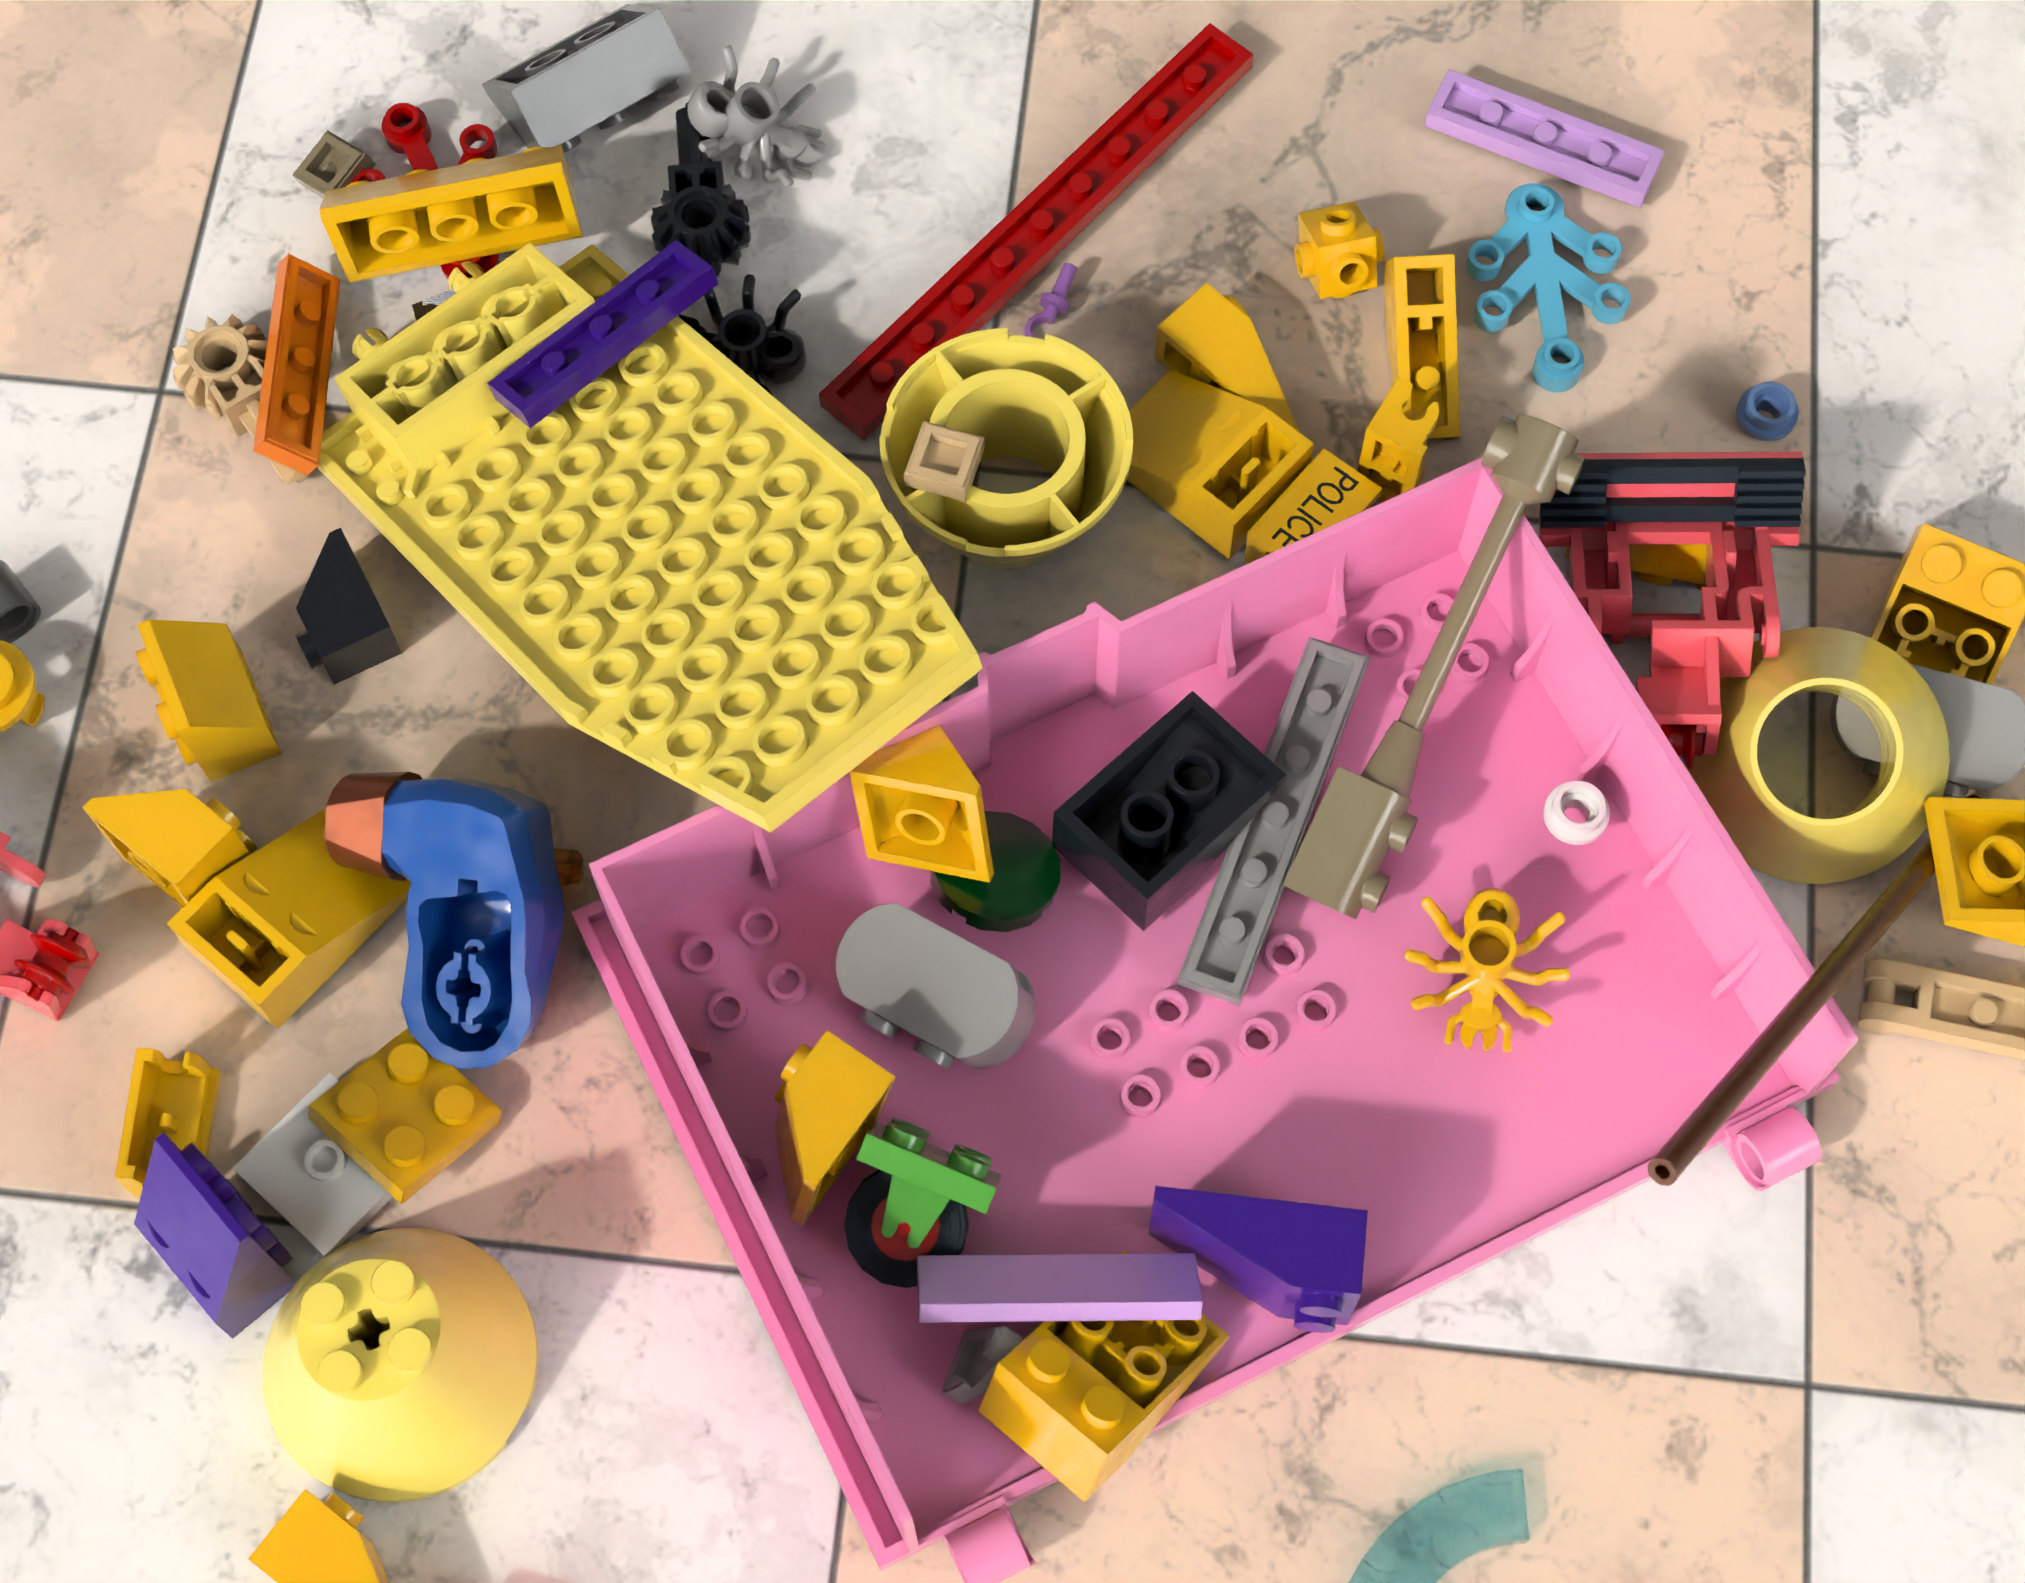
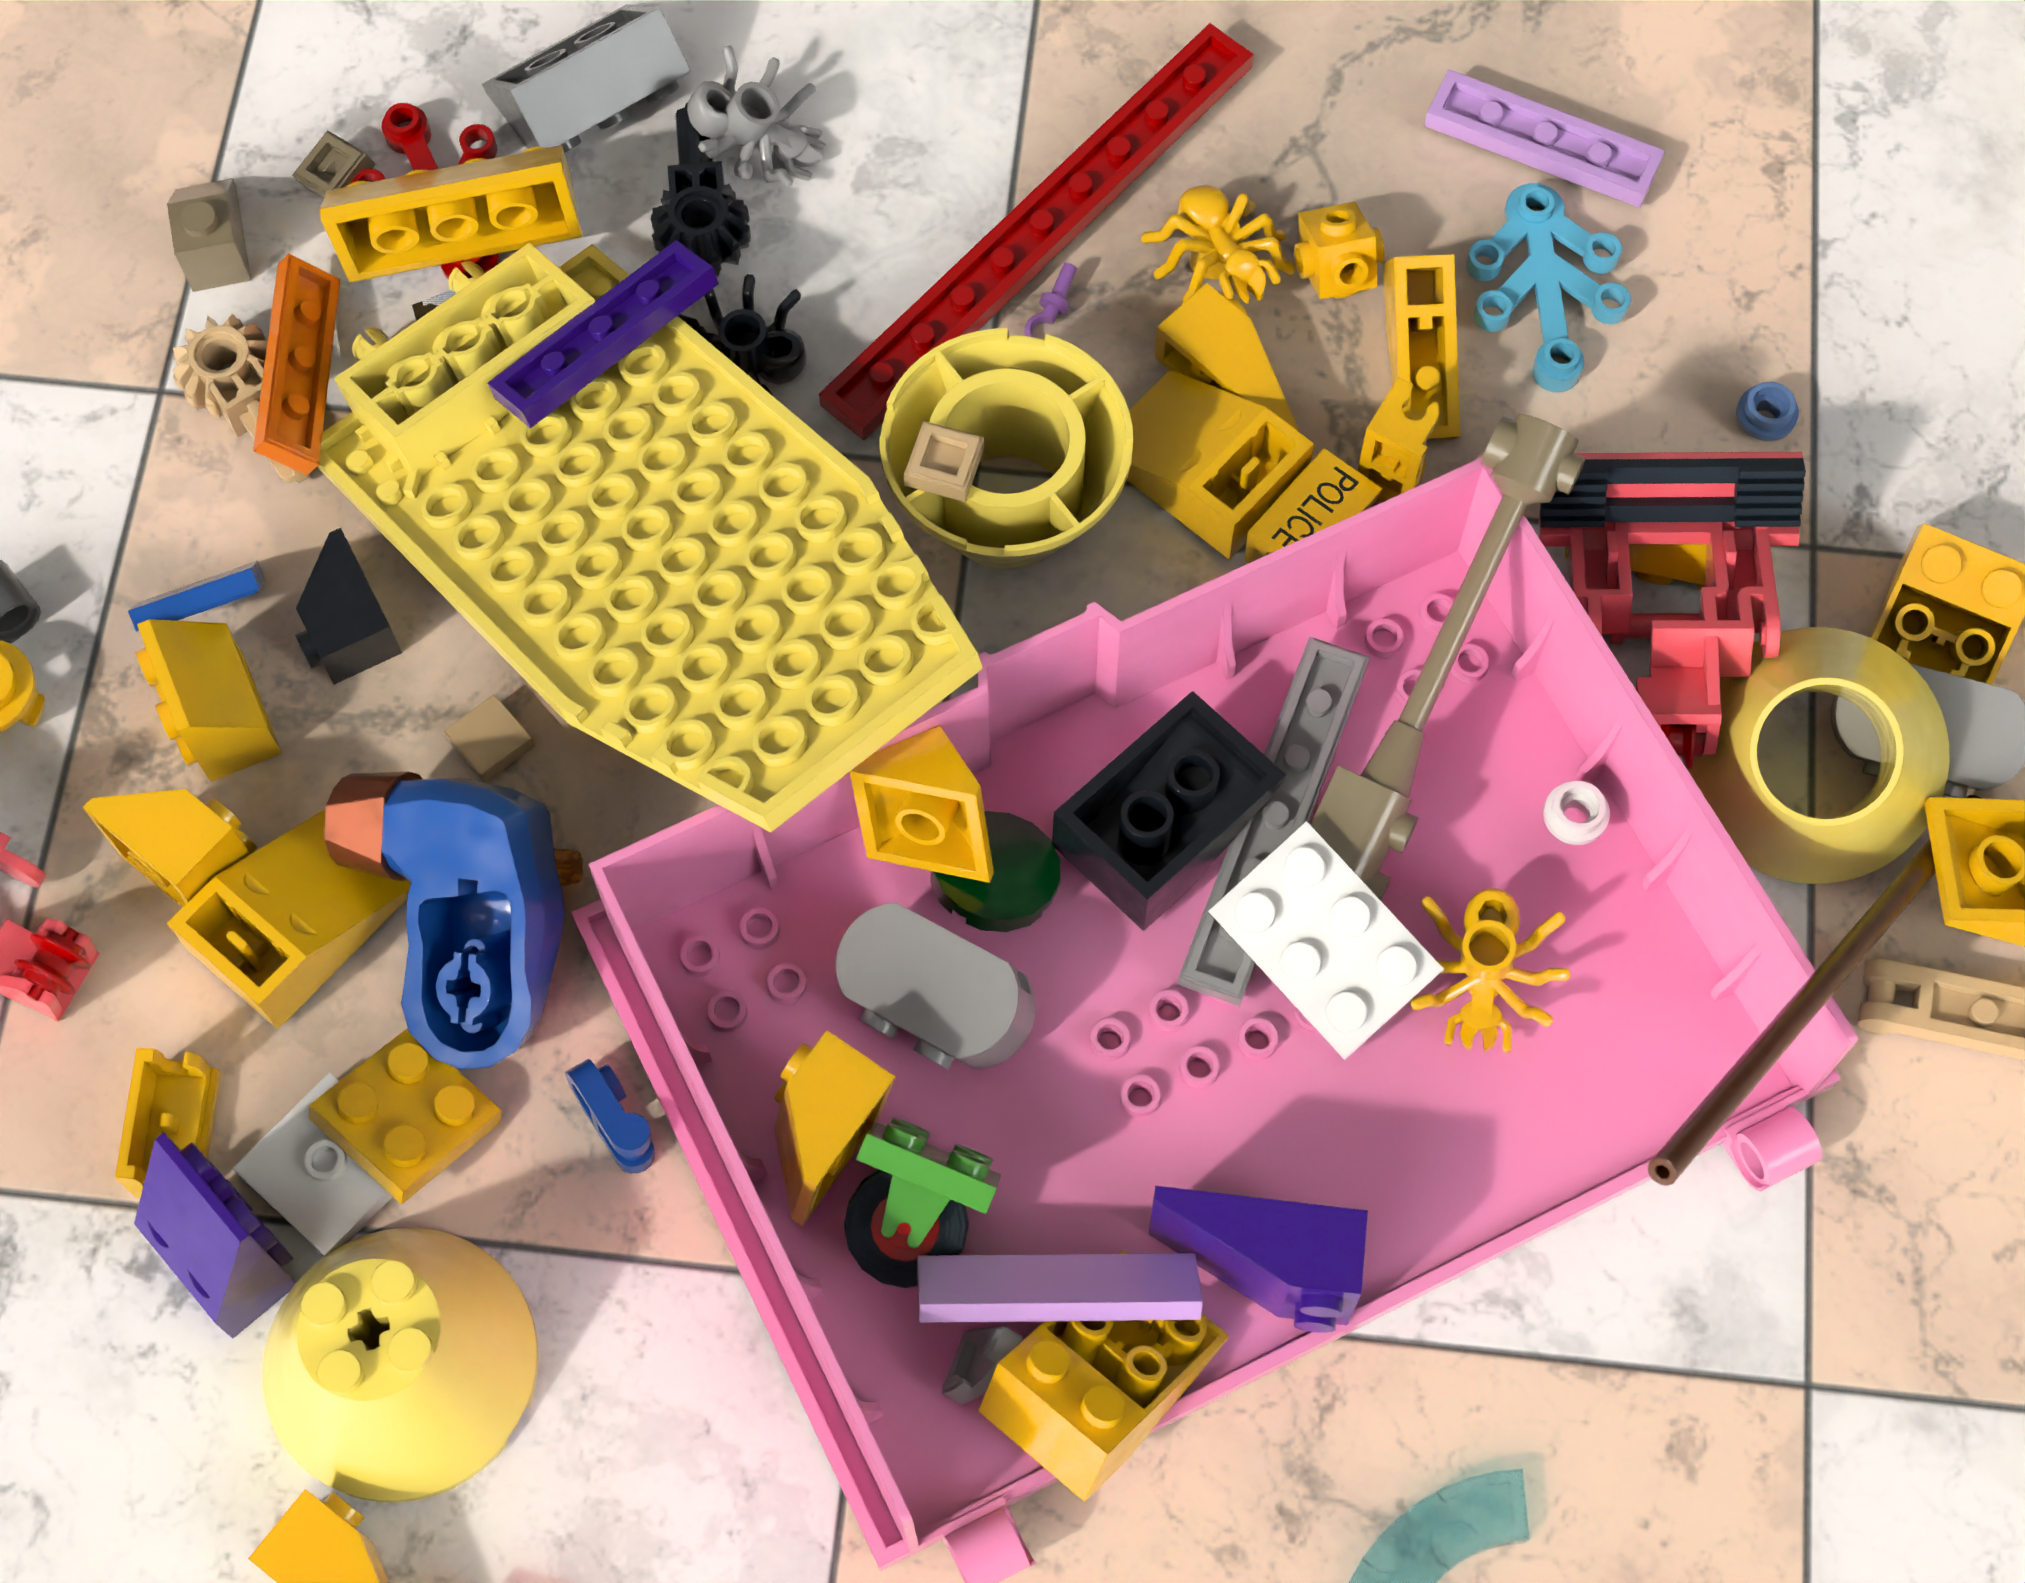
(200, 595): none -> blue tile
(209, 235): none -> dark tan slope
(489, 738): none -> tan tile
(623, 1133): none -> blue plate
(1217, 244): none -> yellow animal
(1325, 940): none -> white plate

